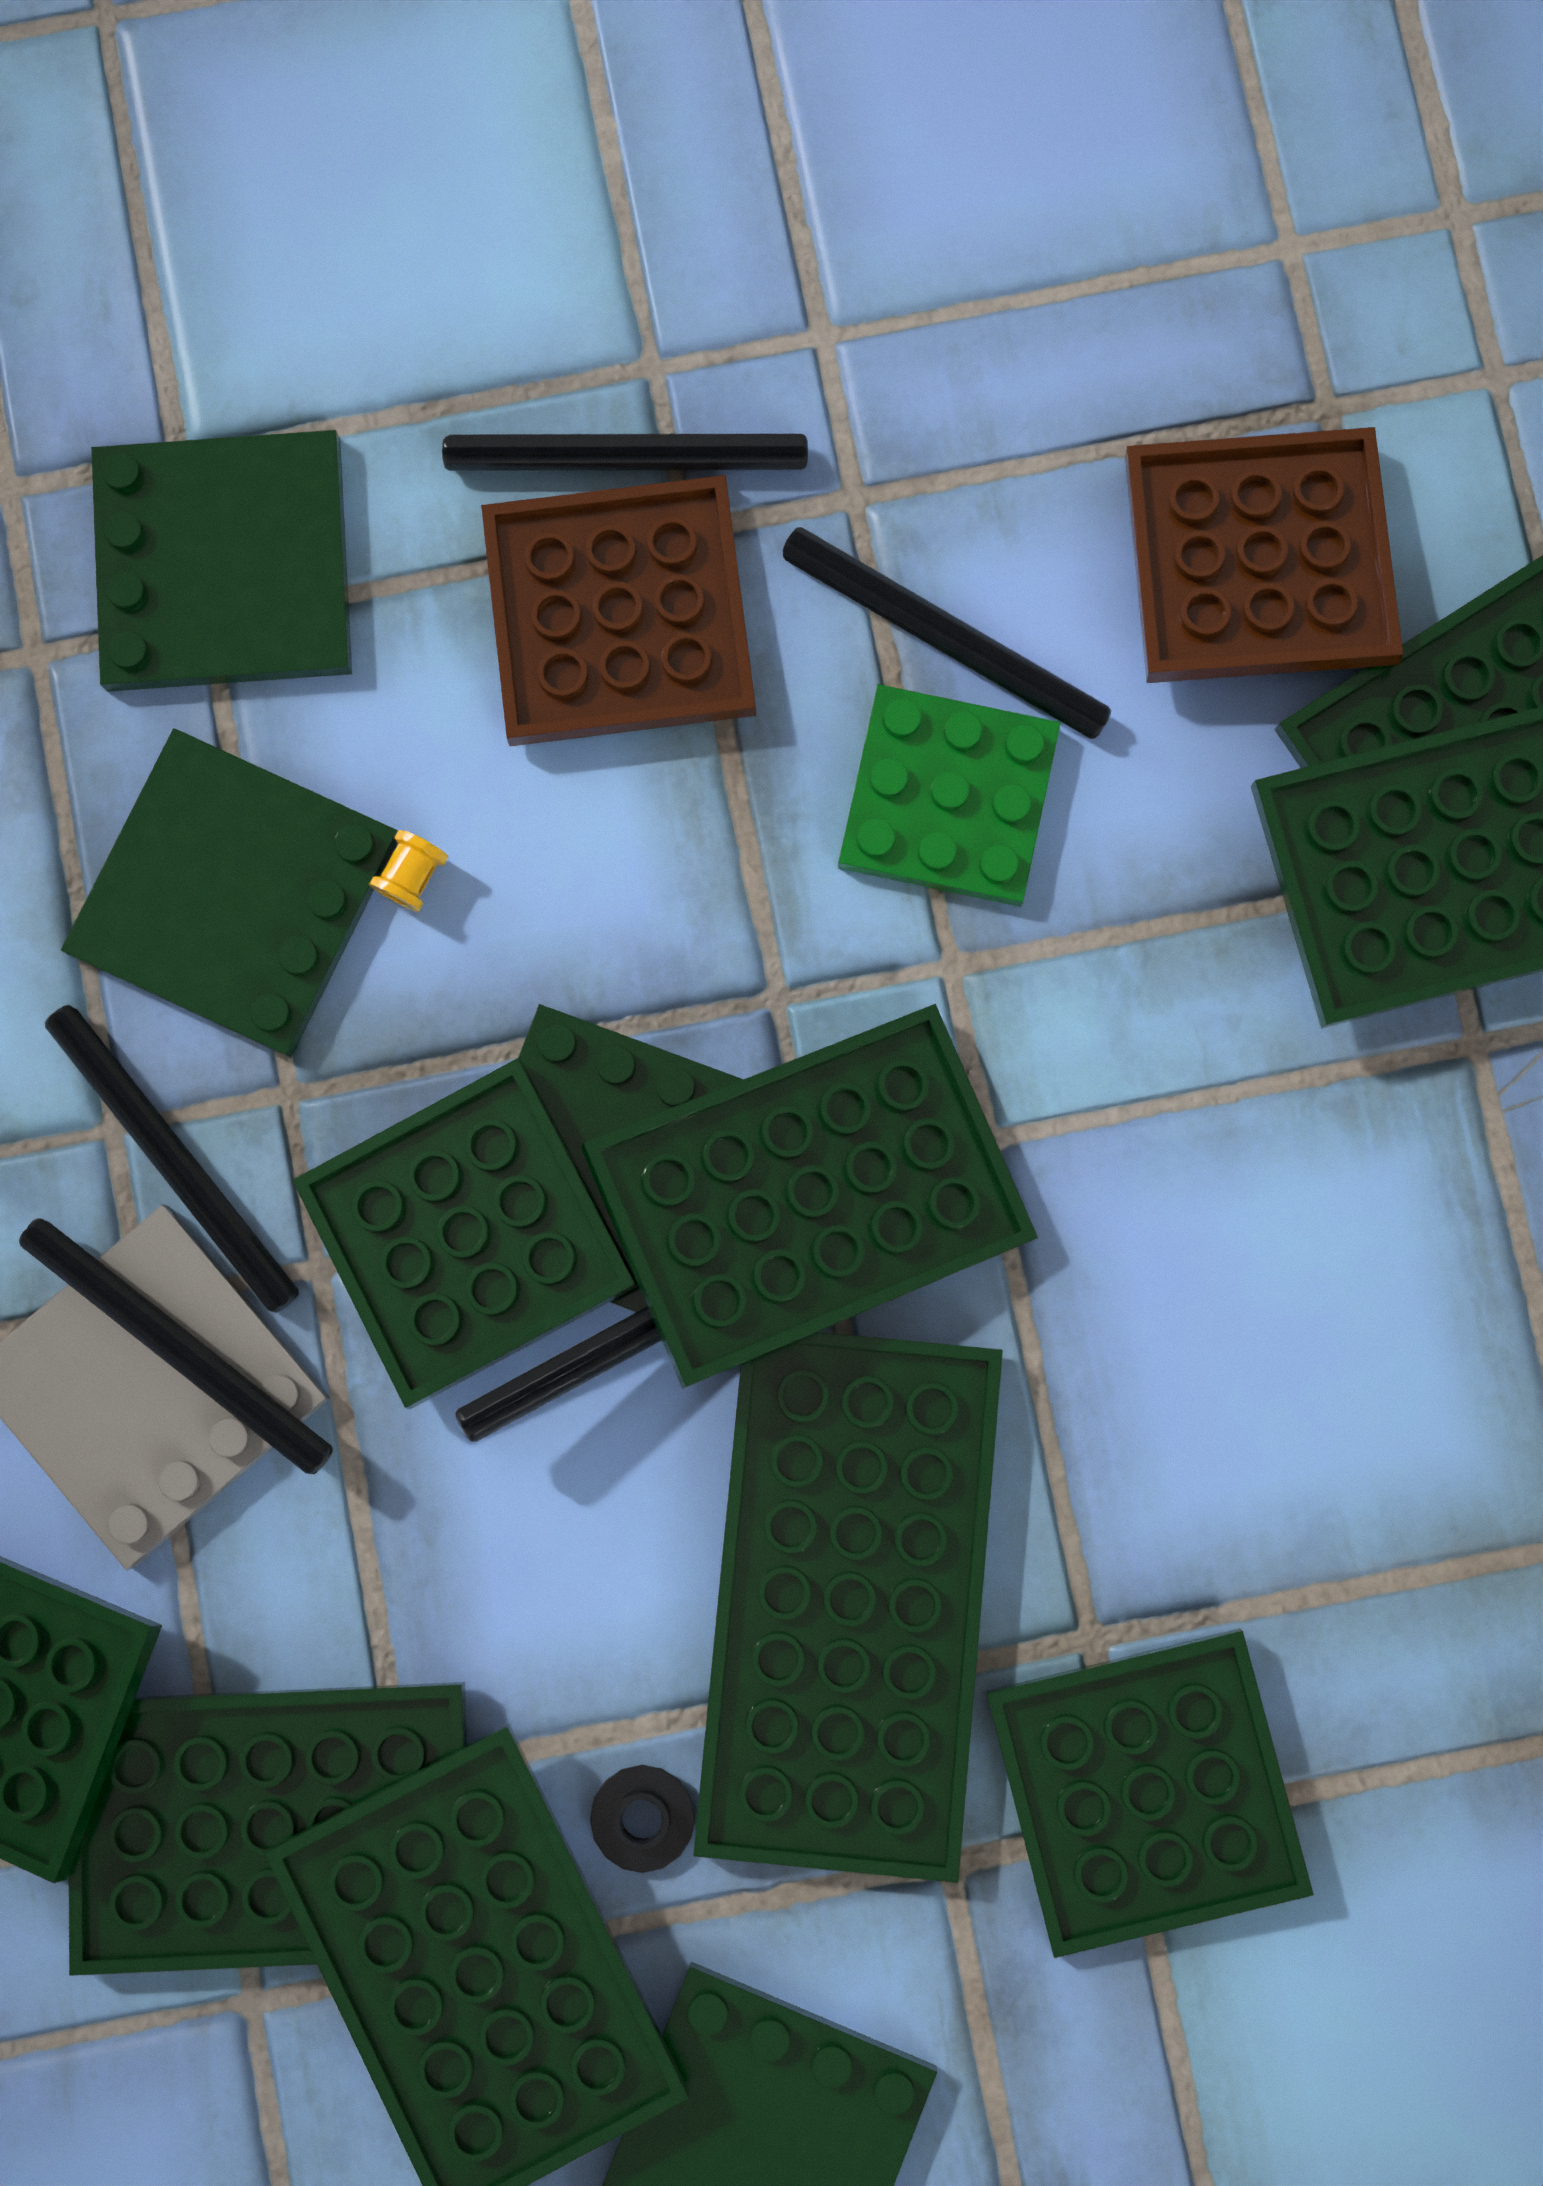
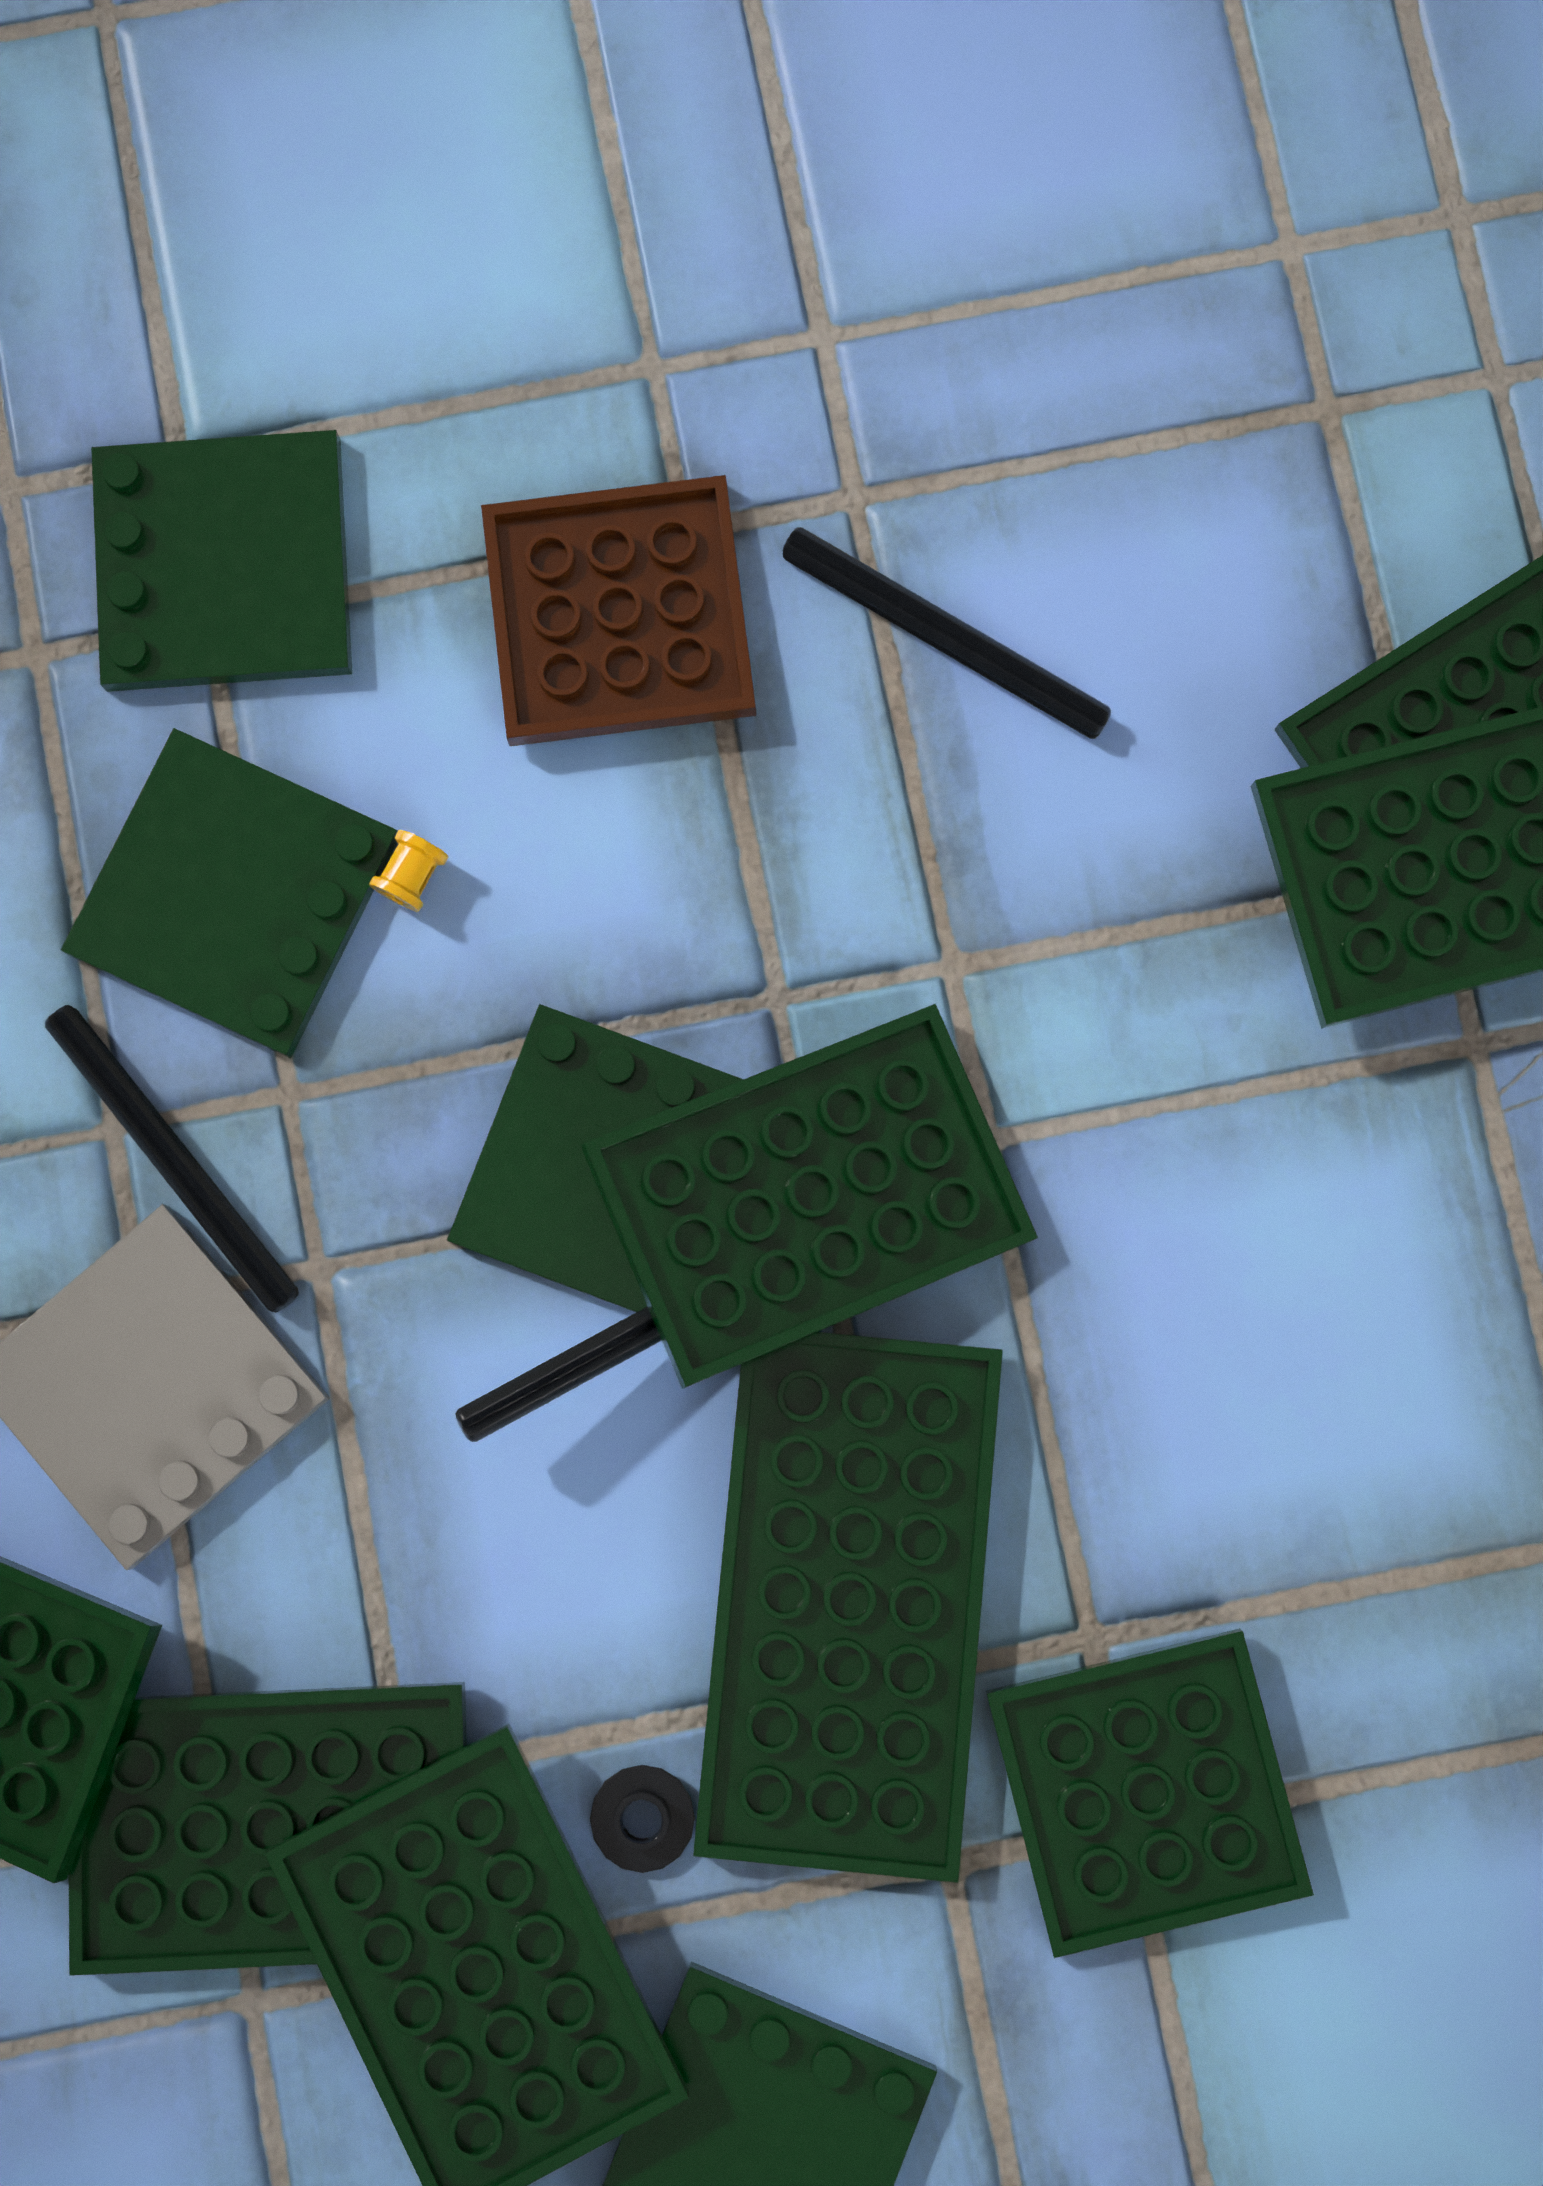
(176, 1346): black axle -> none
(464, 1233): dark green plate -> none
(625, 452): black axle -> none
(949, 795): green plate -> none
(1262, 555): reddish brown plate -> none

